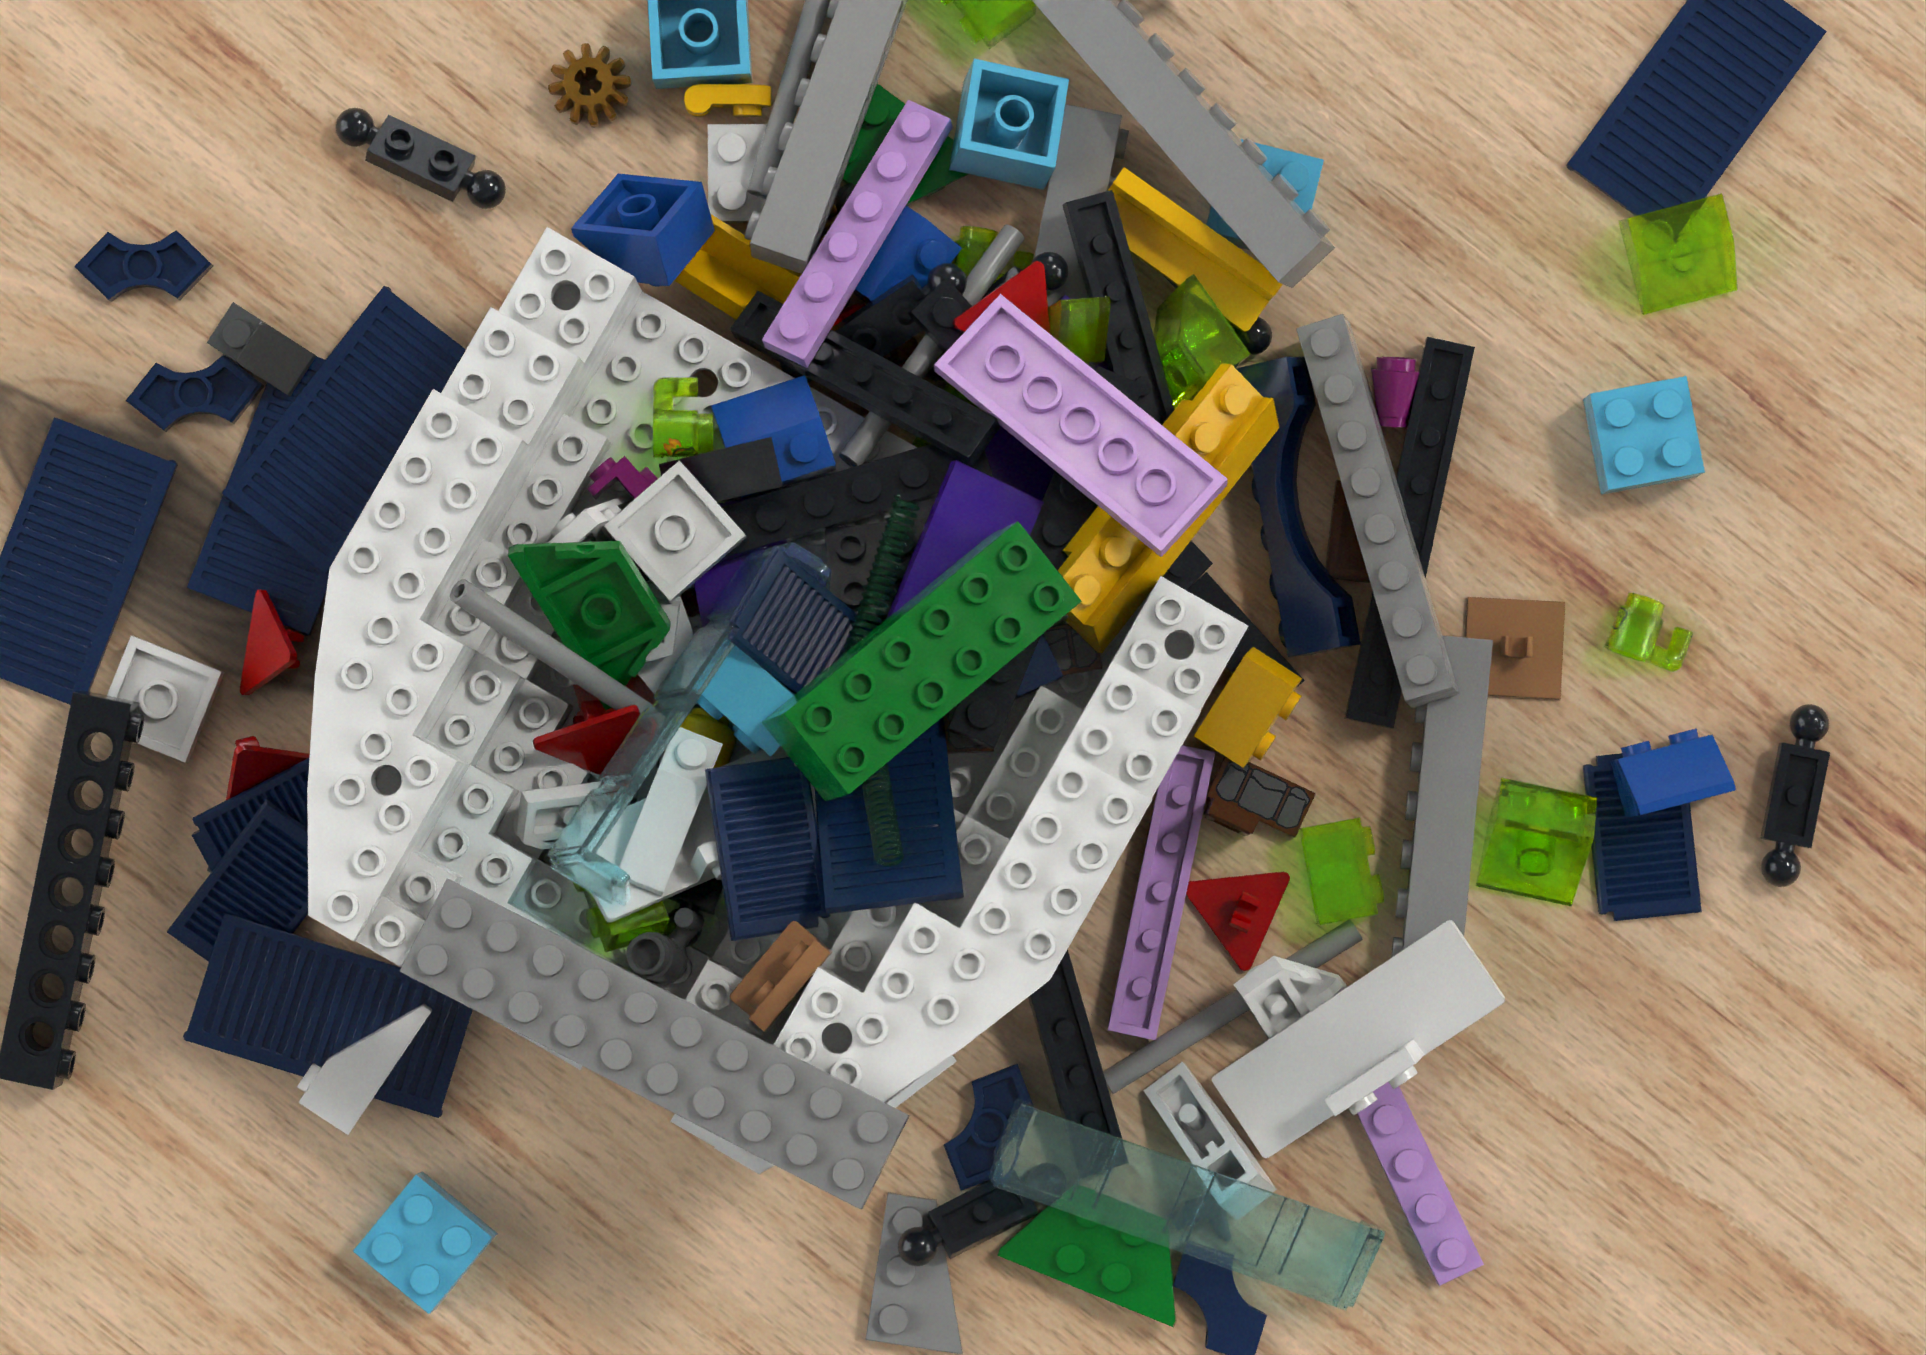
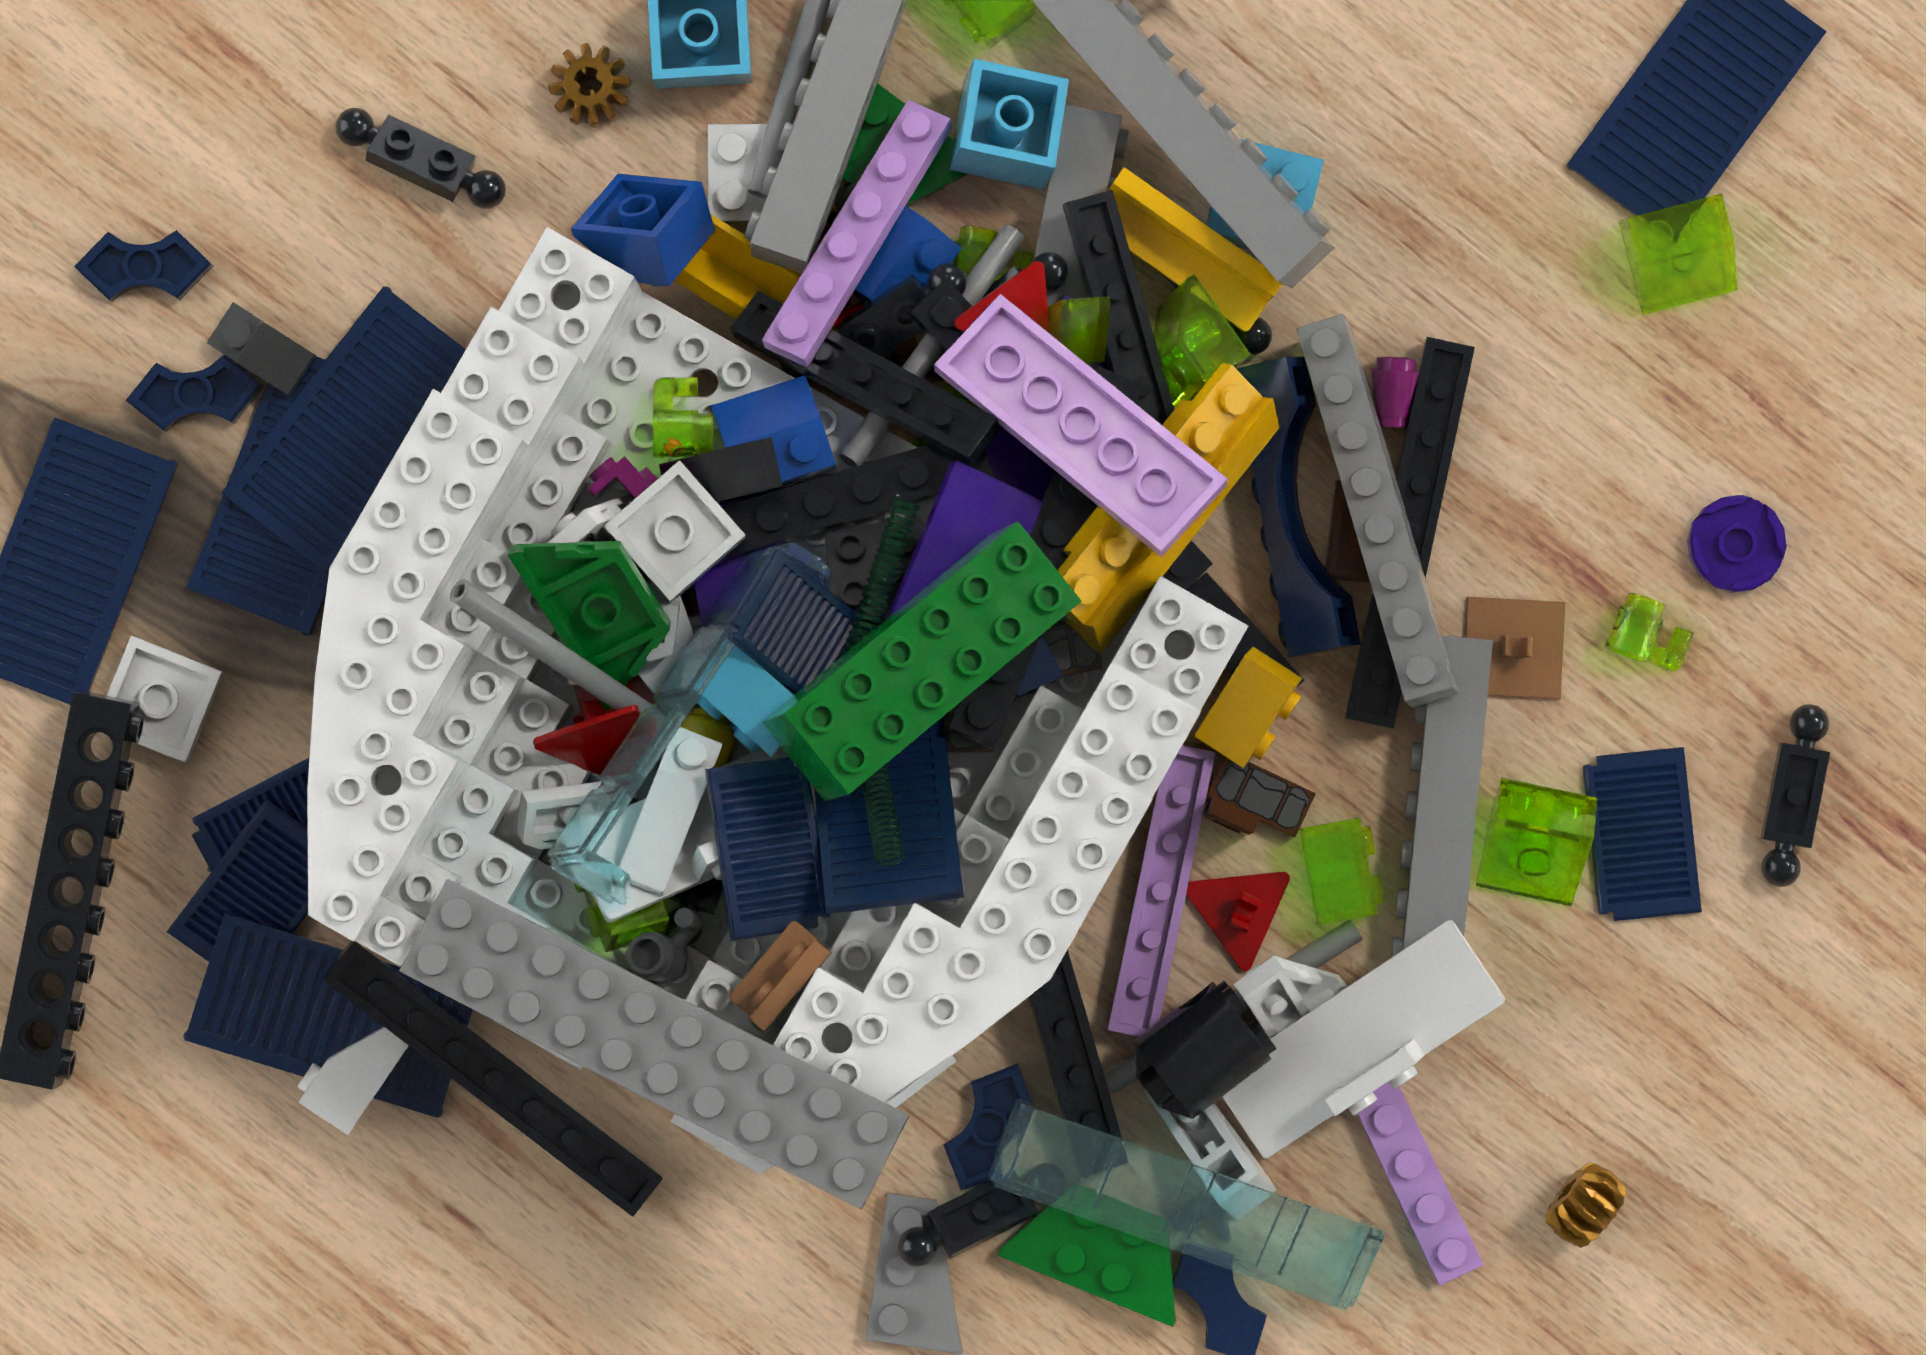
(256, 764): red piece -> none
(268, 646): red piece -> none
(425, 1242): medium azure brick -> none
(492, 1077): none -> black plate
(743, 98): yellow plate -> none
(1200, 1052): none -> black cylinder
(1586, 1205): none -> pearl gold gear
(1643, 435): medium azure brick -> none
(1671, 774): blue slope -> none
(1736, 543): none -> dark purple tile

